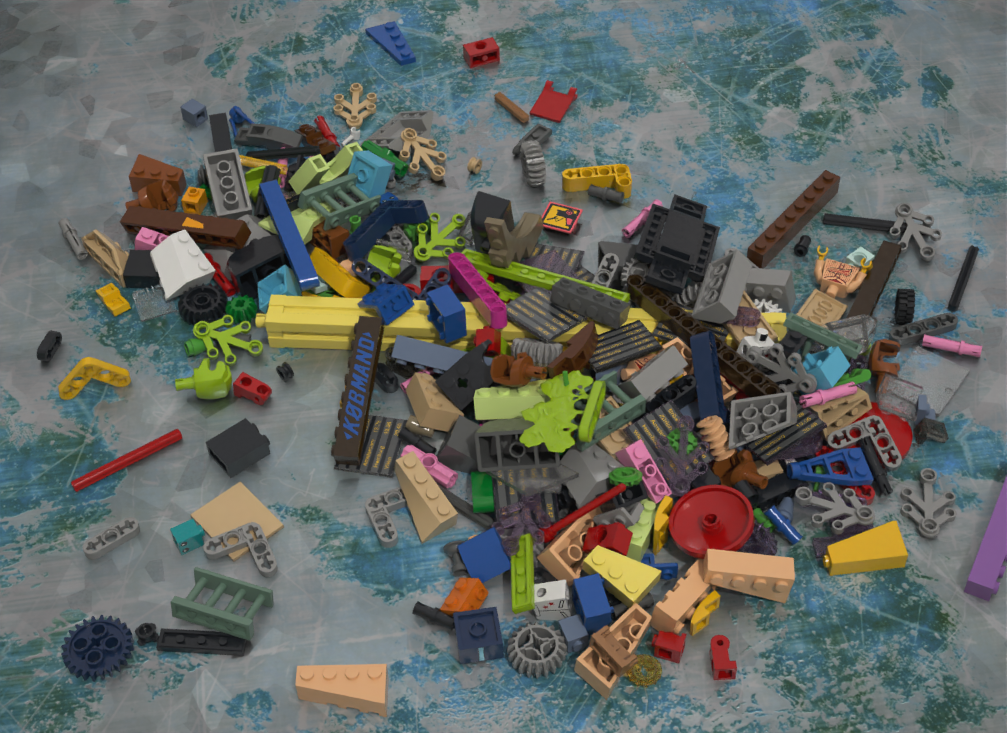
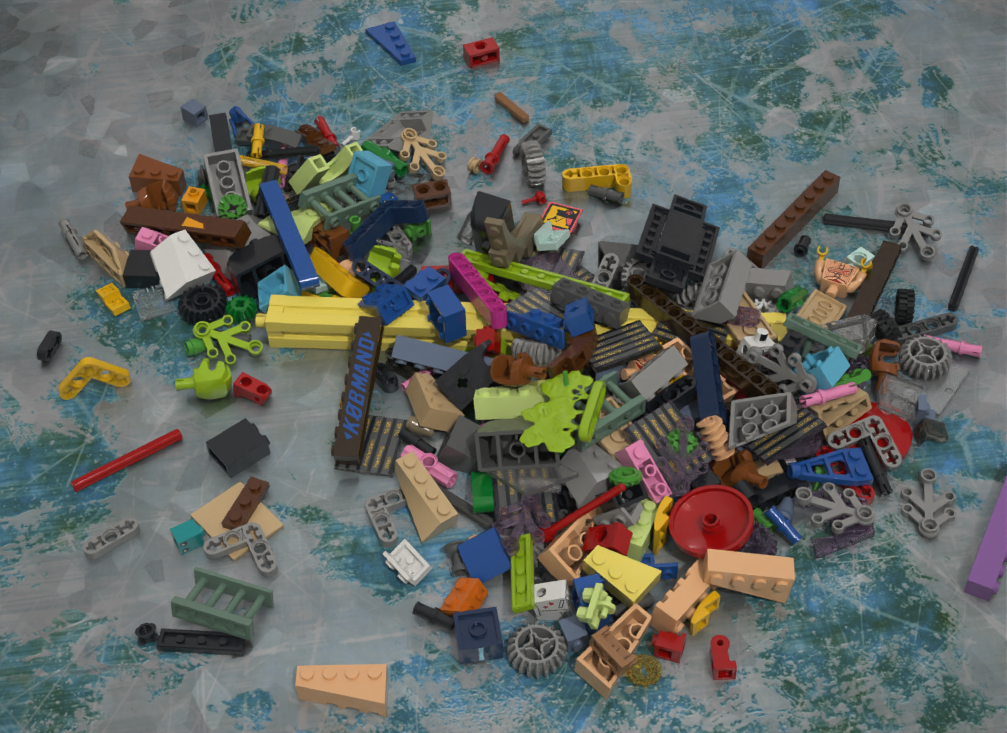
(97, 648): dark blue gear -> none
(234, 199): none -> bright green gear
(245, 503): none -> reddish brown plate
(257, 140): none -> yellow pin
(285, 371): black bush -> none
(354, 119): tan plant -> none
(408, 562): none -> white bracket
(423, 282): none -> blue bracket
(434, 193): none -> reddish brown brick
(438, 239): lime plant -> none
(492, 158): none -> red pin
(538, 326): none -> blue bracket
(539, 196): none -> red hand
(550, 239): none -> light aqua bracket
(553, 104): red flag -> none
(578, 317): none -> blue brick
(599, 606): none -> yellowish green hips
(639, 221): bright pink pin -> none
(792, 299): none -> green piece
(868, 551): yellow slope -> none
(885, 326): none -> black tyre
(924, 362): none -> light grey gear

